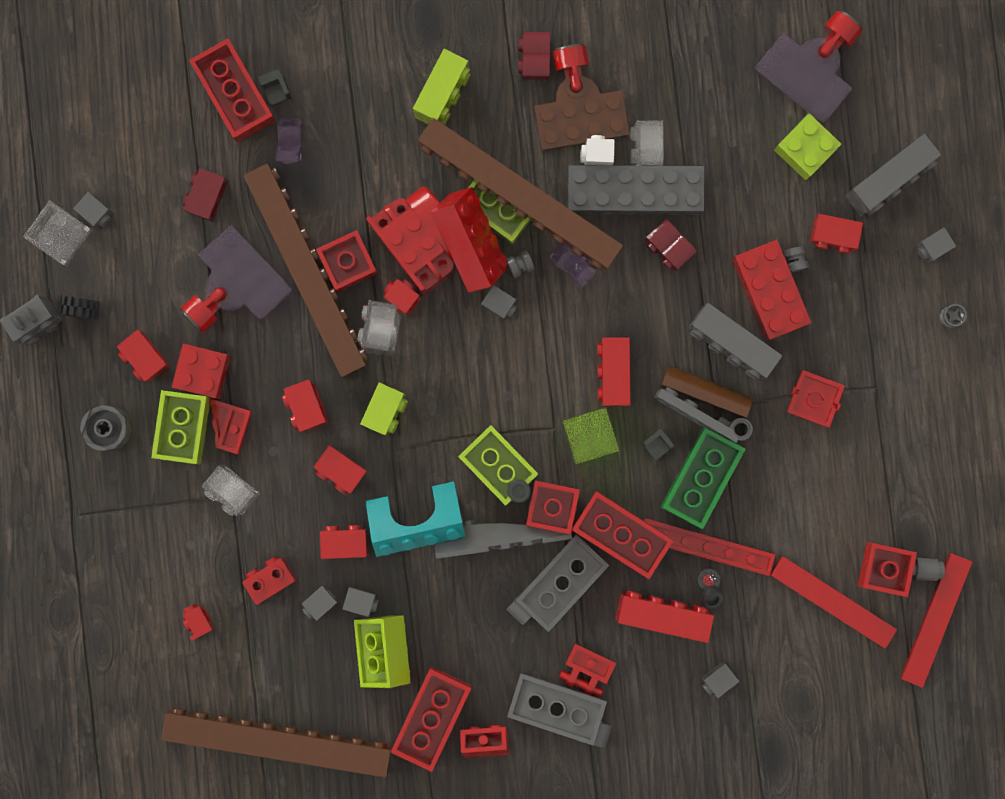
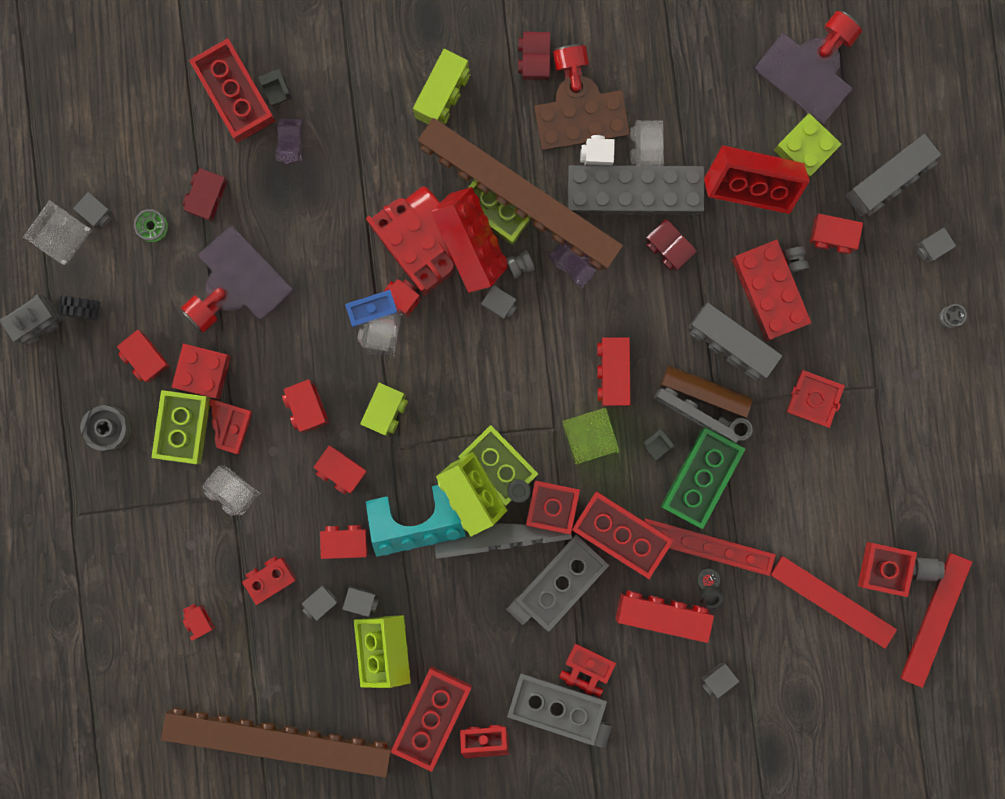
(151, 216): none -> bright green wheel
(305, 270): reddish brown brick -> none
(347, 261): red brick -> none
(371, 308): none -> blue plate
(471, 494): none -> lime brick
(756, 179): none -> red brick

